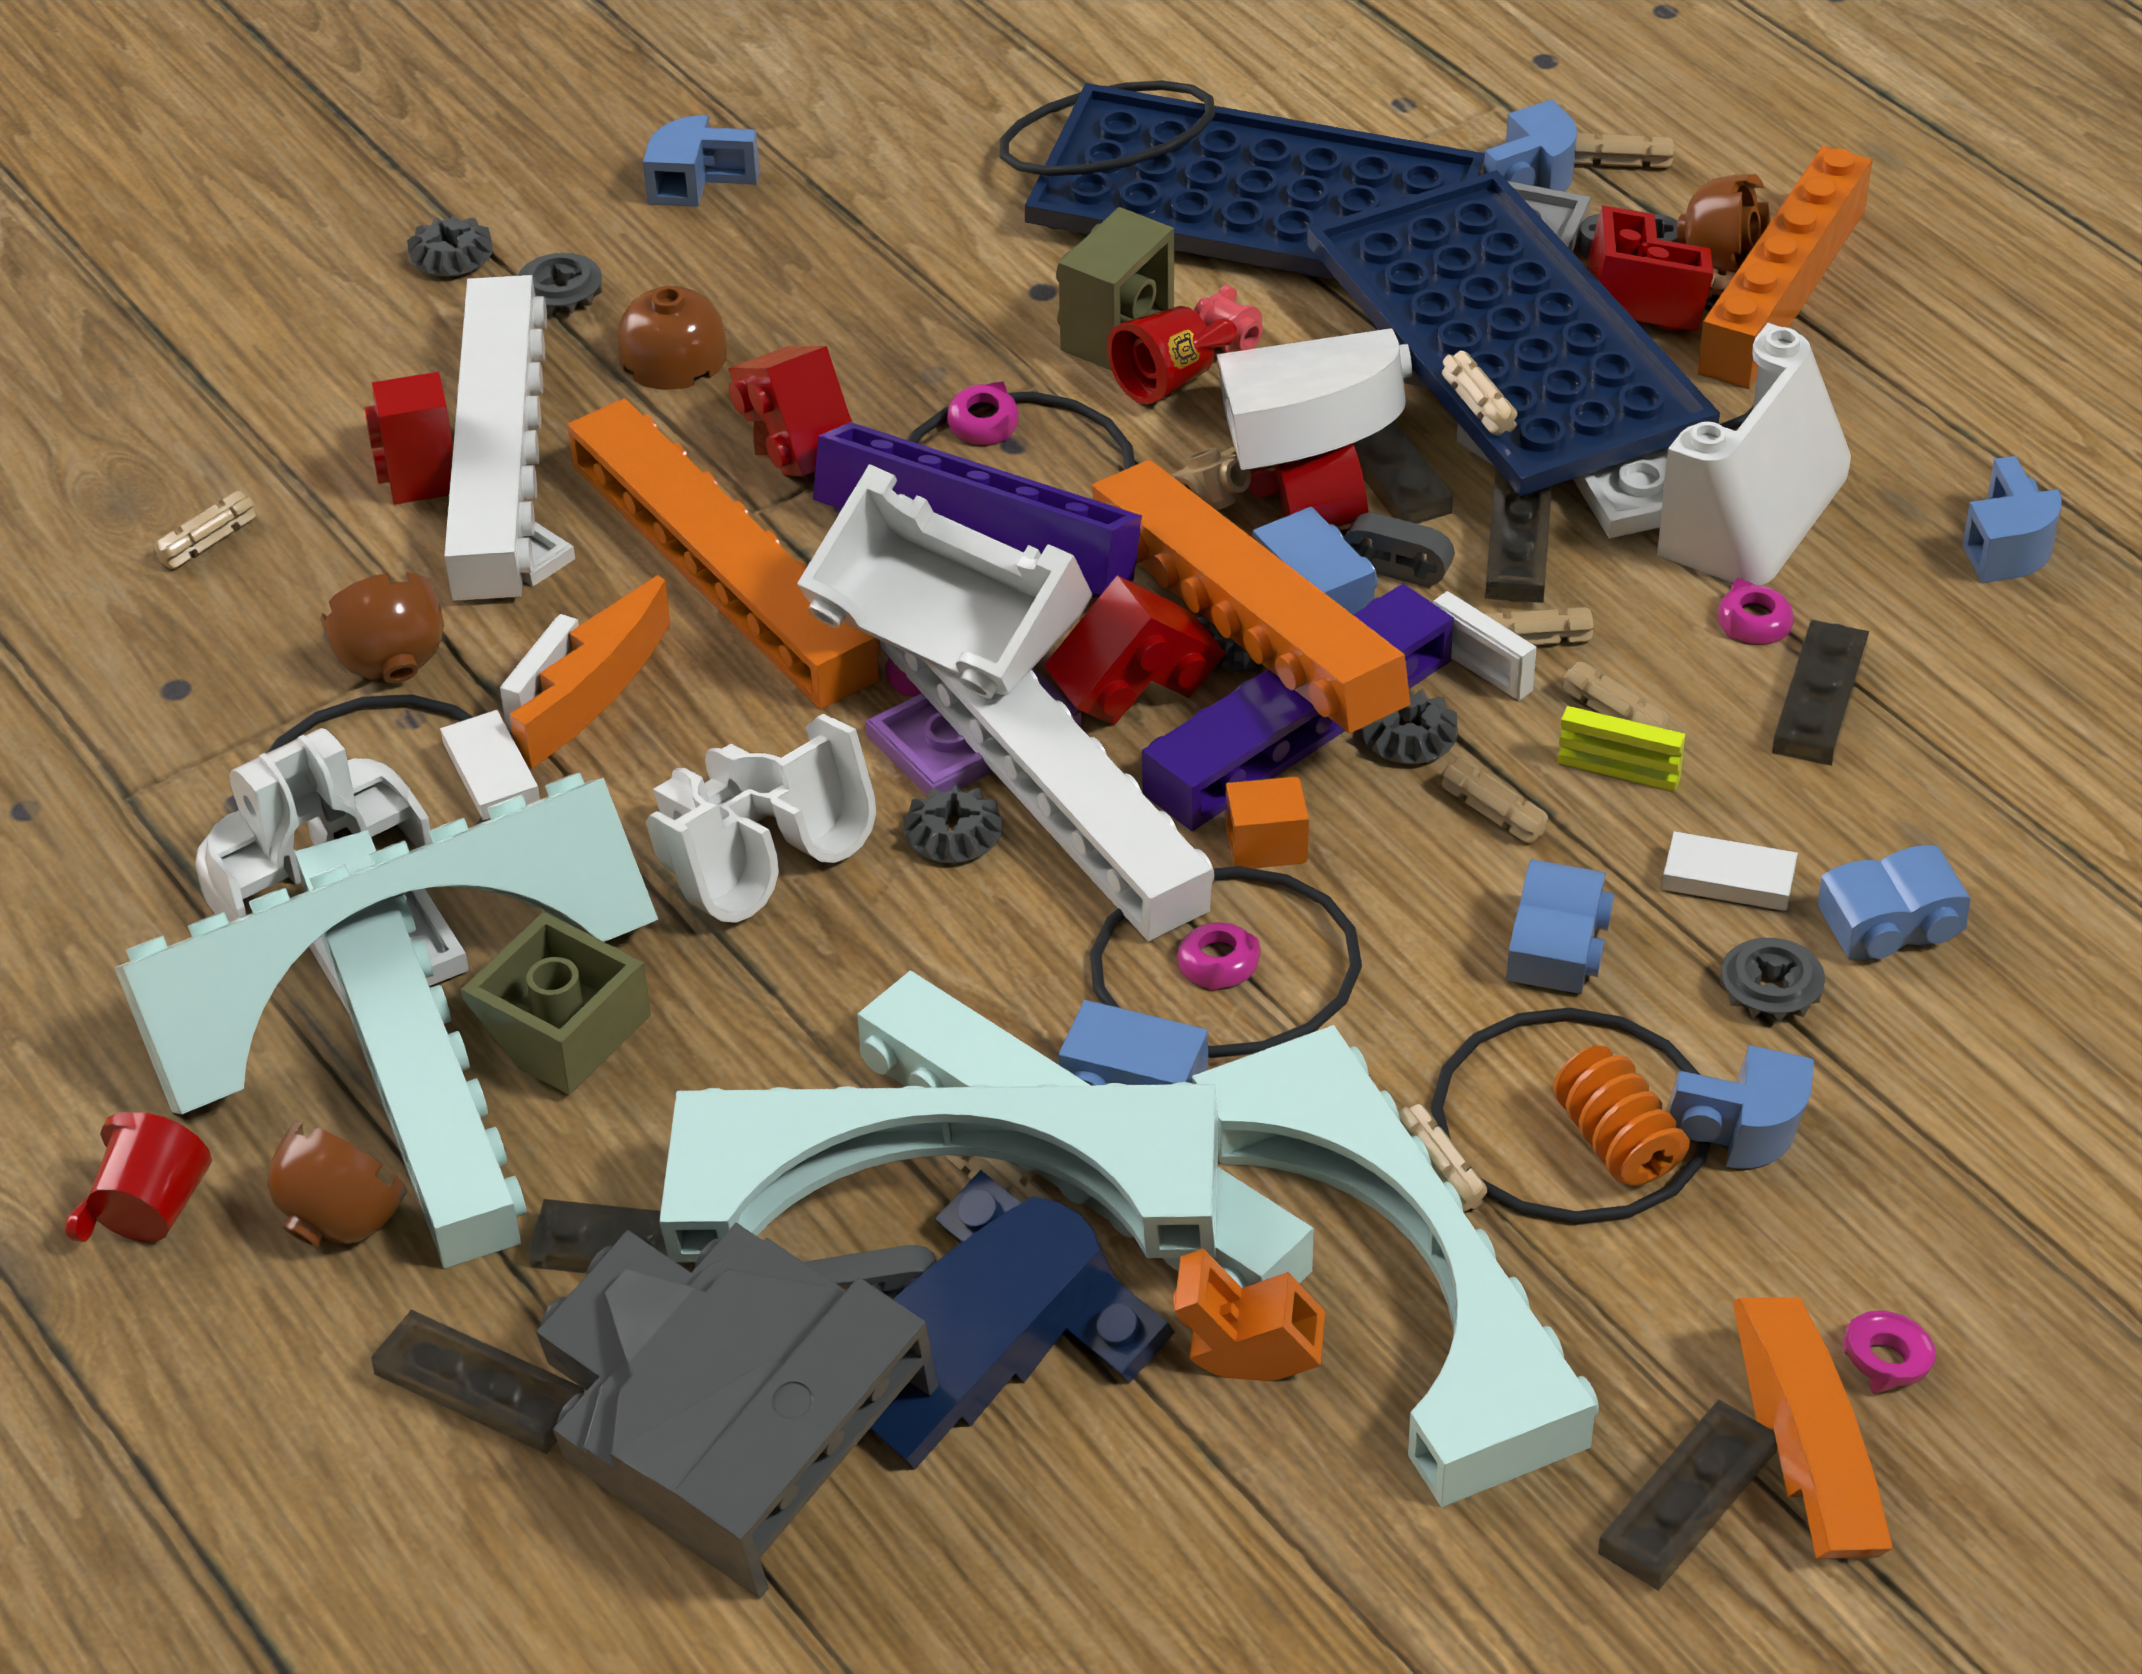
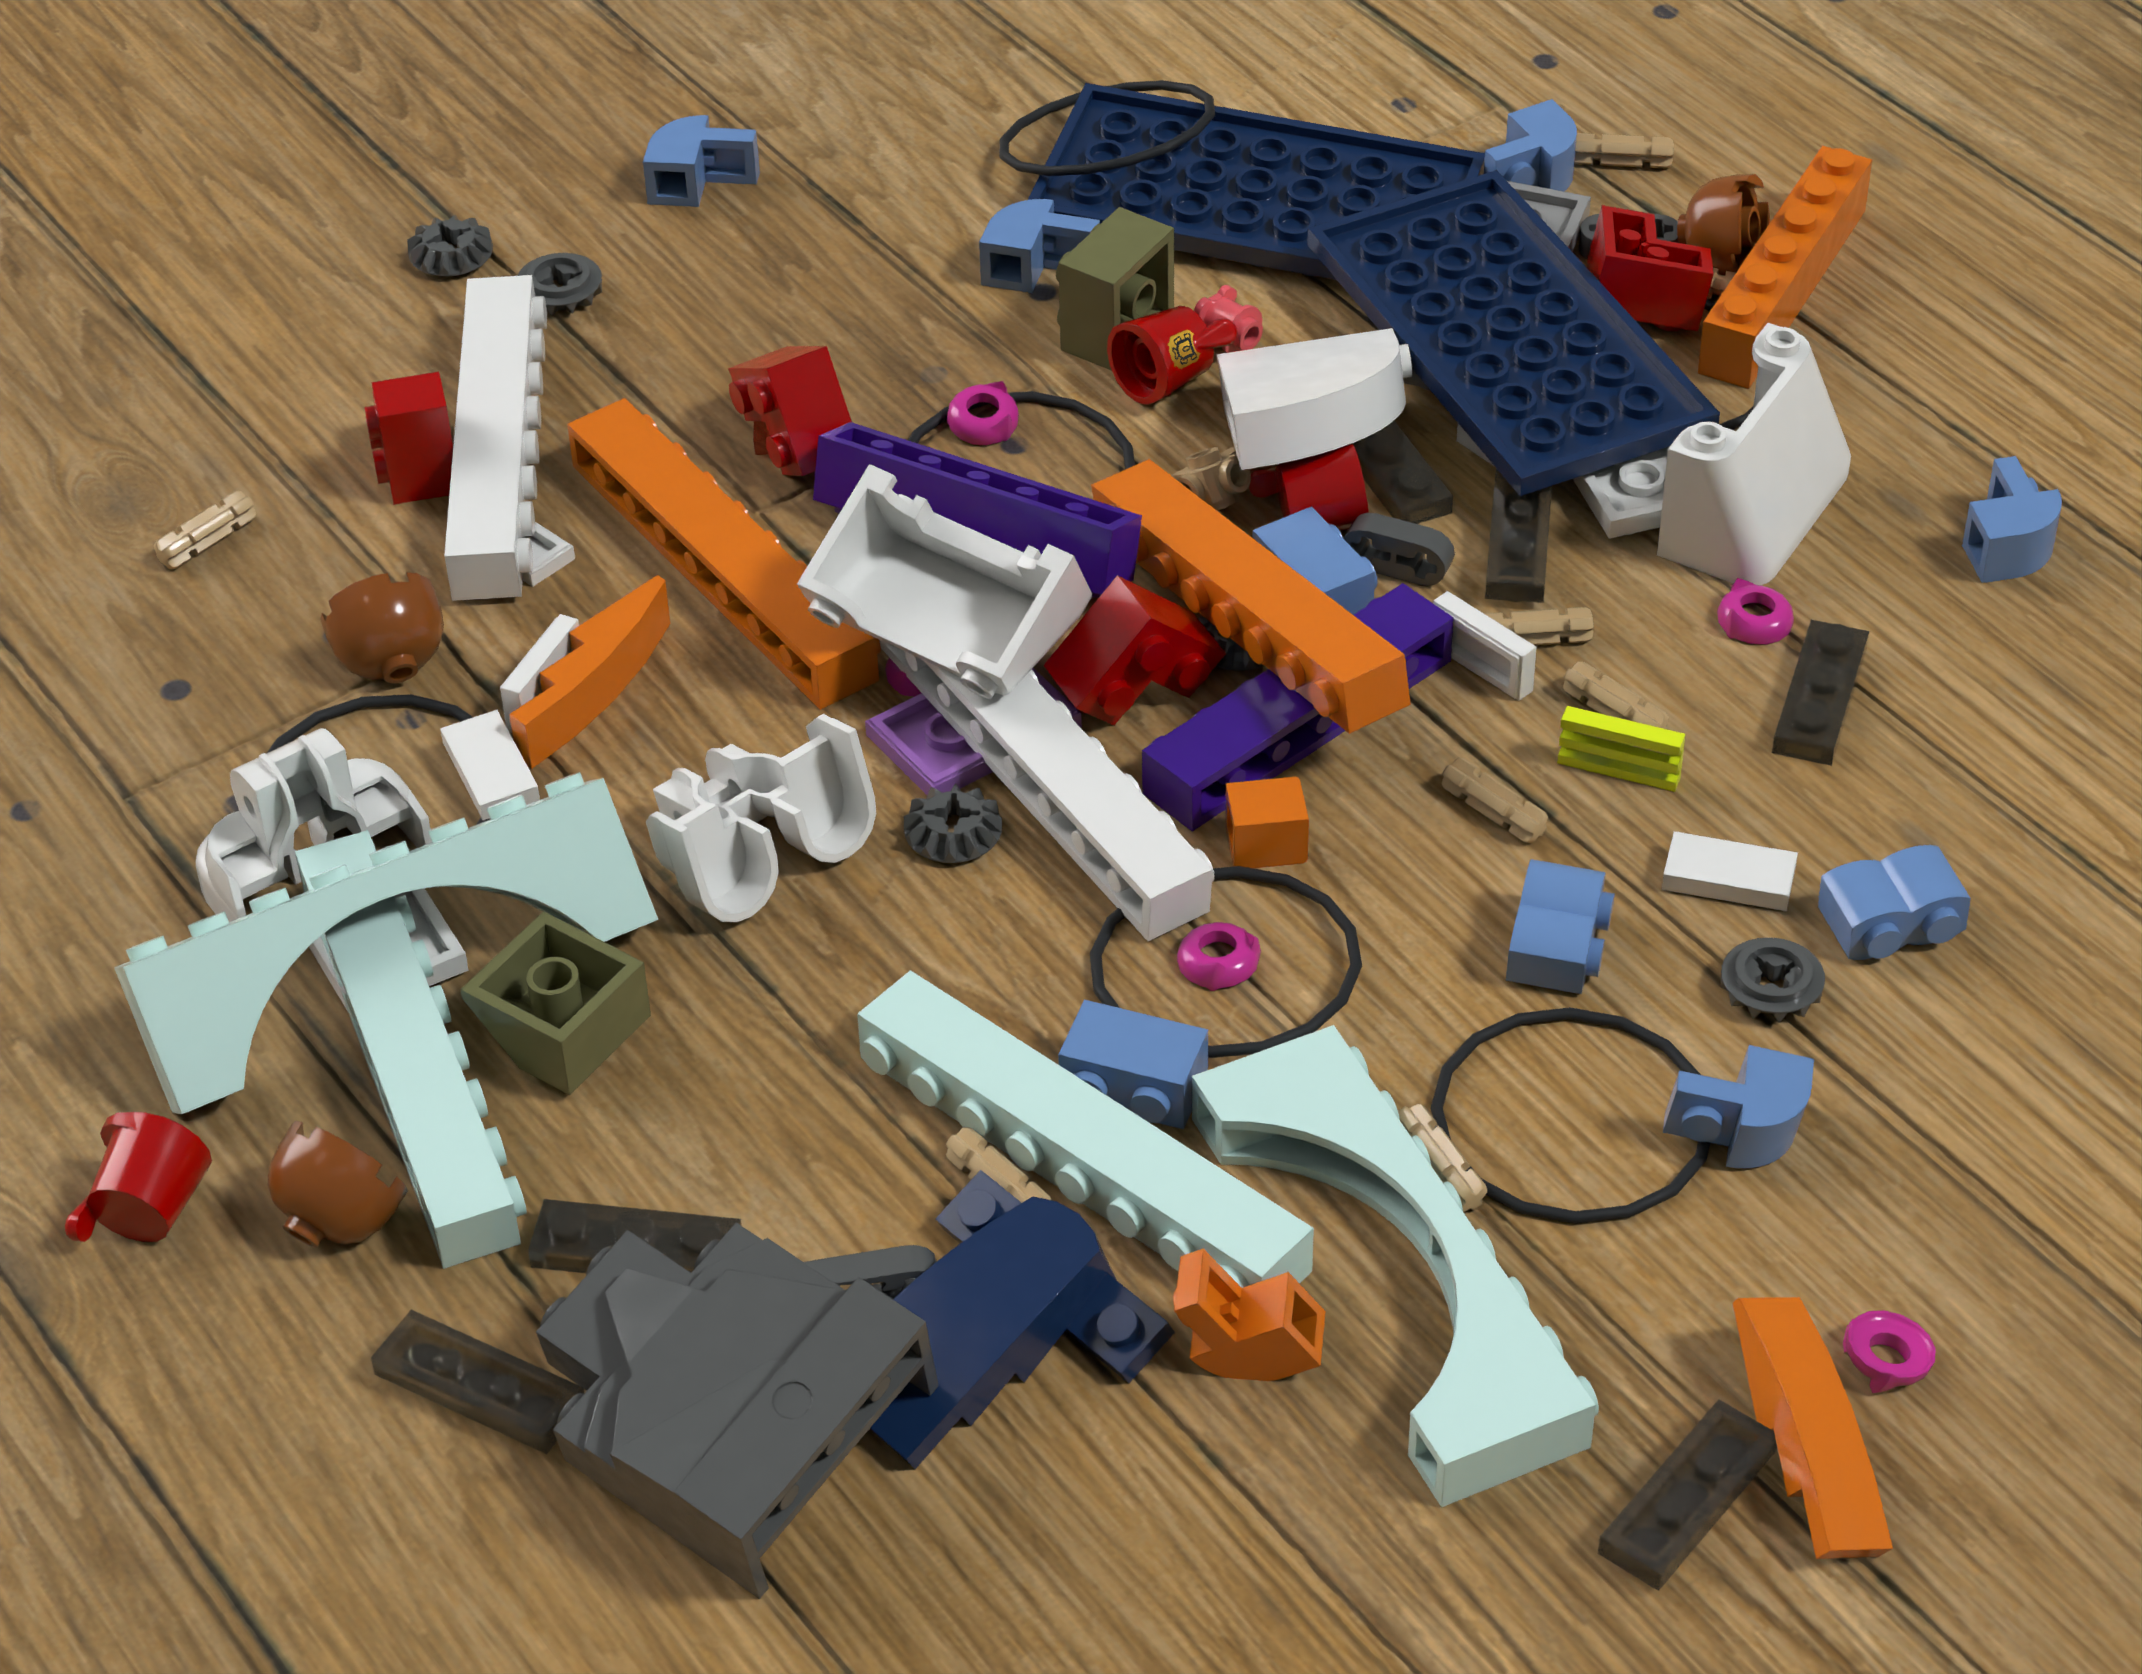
(671, 338): dark orange cylinder -> none
(1026, 240): none -> medium blue brick
(1128, 1146): light aqua arch -> none
(1410, 742): dark grey gear -> none
(1479, 393): tan axle -> none
(1620, 1116): orange piece -> none

